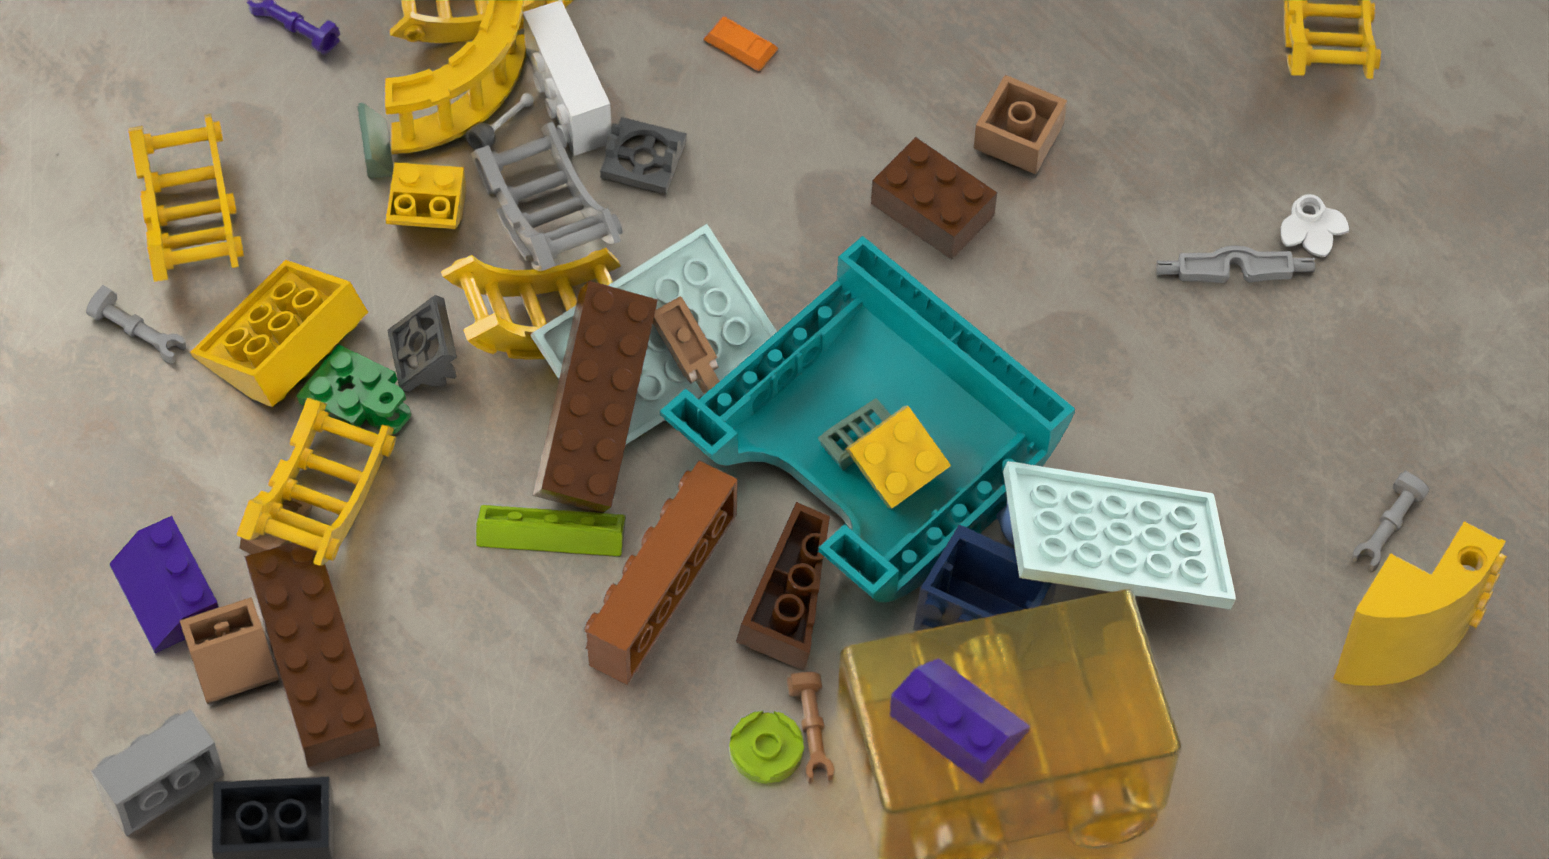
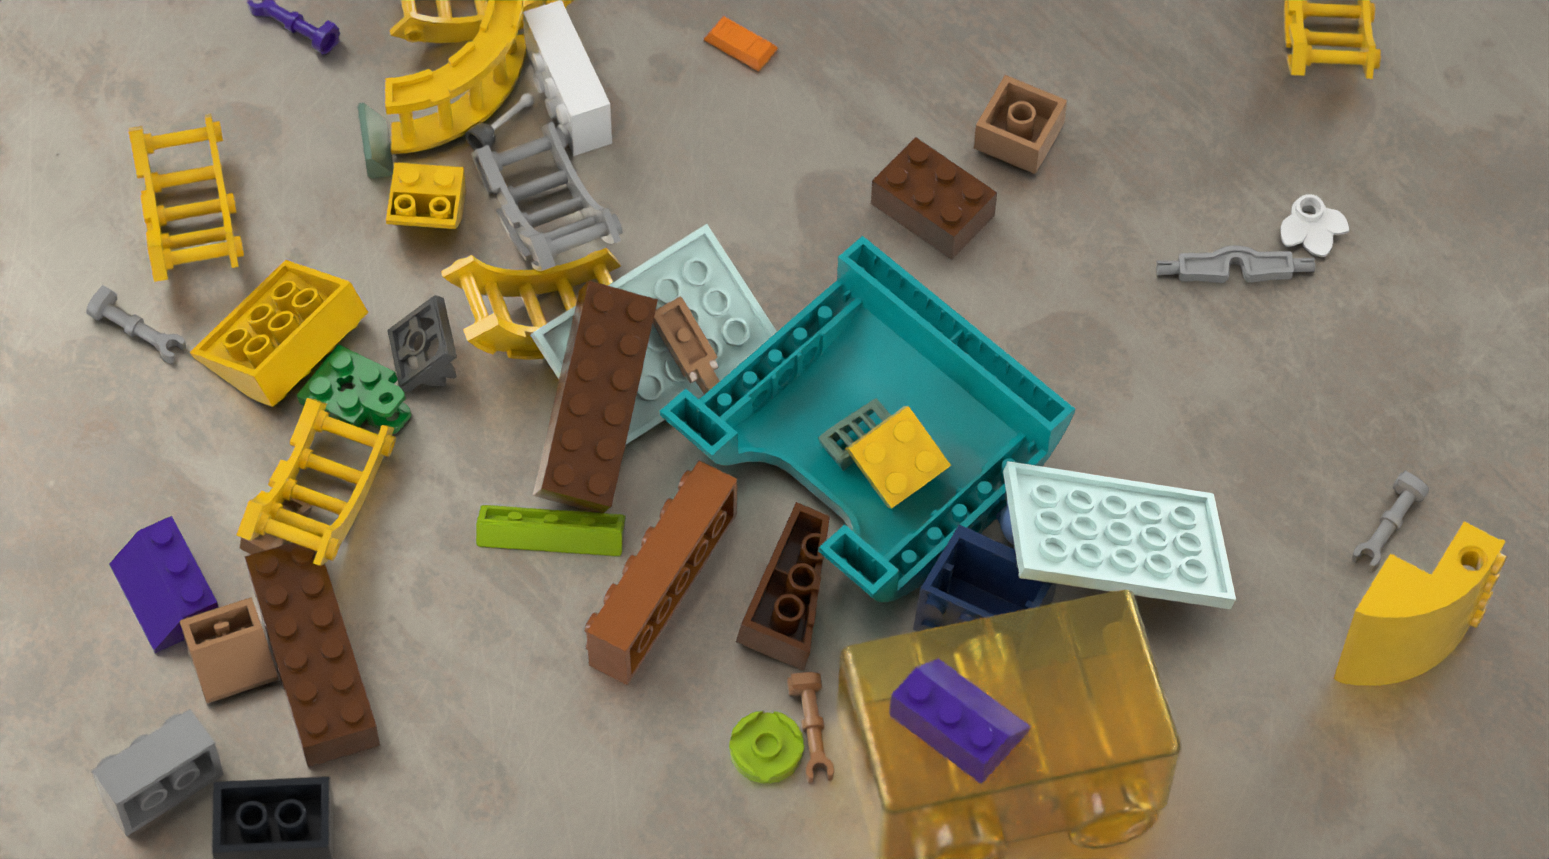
(656, 181): dark grey piece -> none

